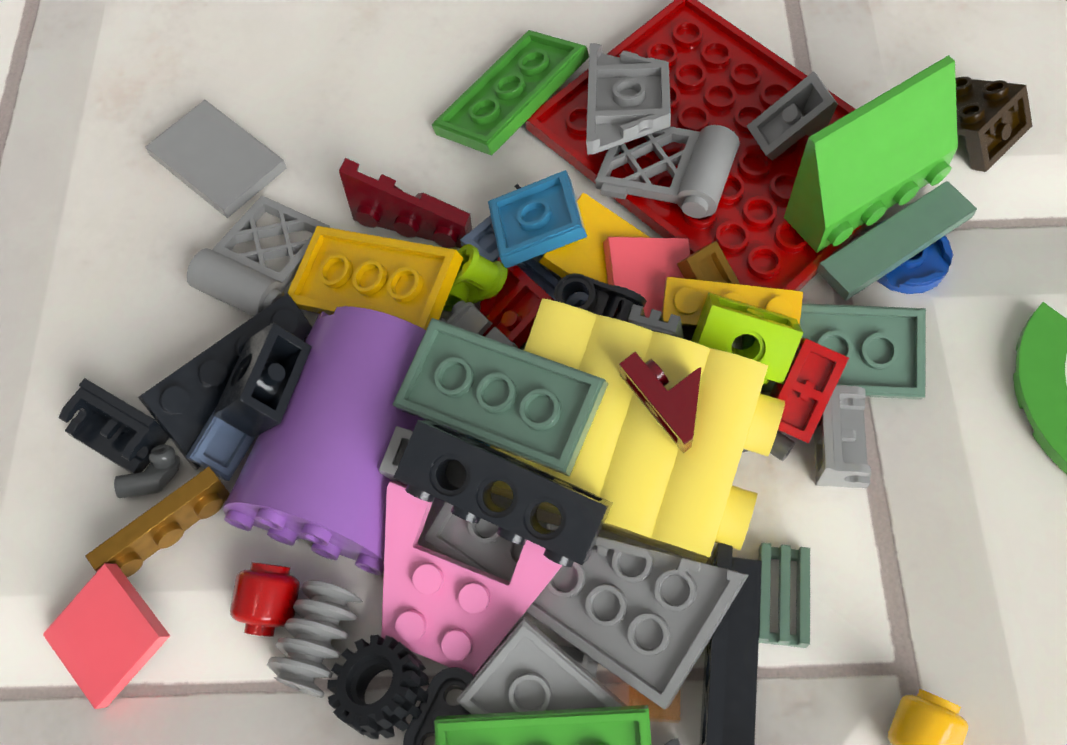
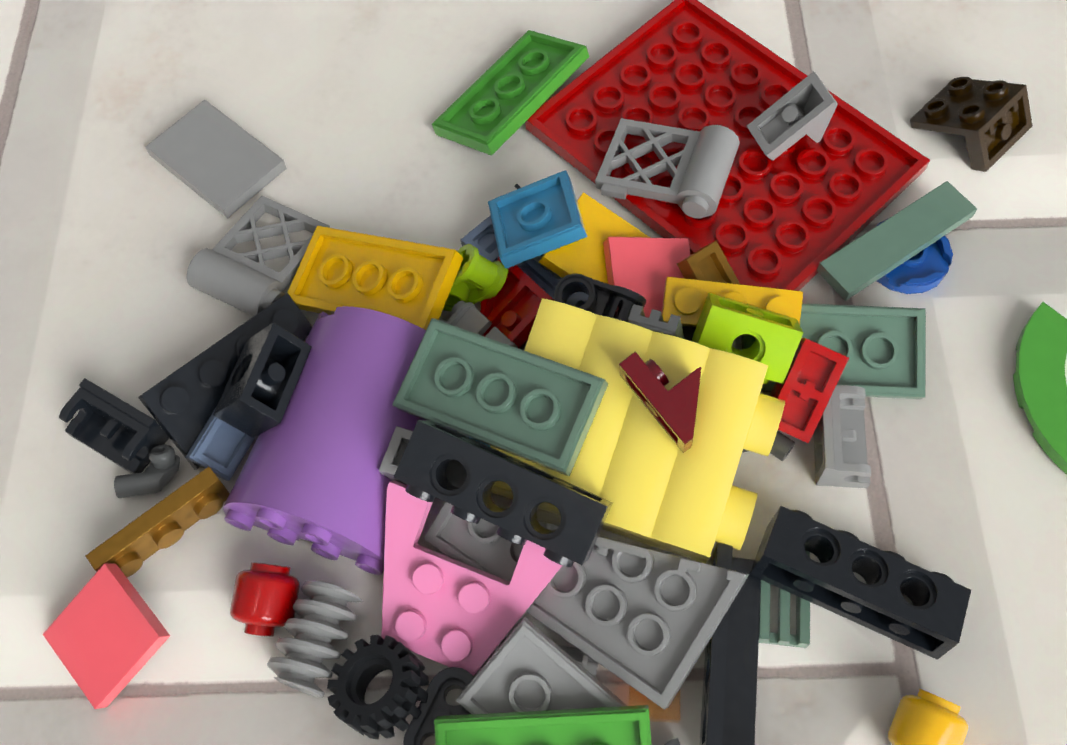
(386, 206): dark red wing -> none
(625, 98): light grey wing -> none
(876, 157): slope -> none
(929, 625): none -> black brick

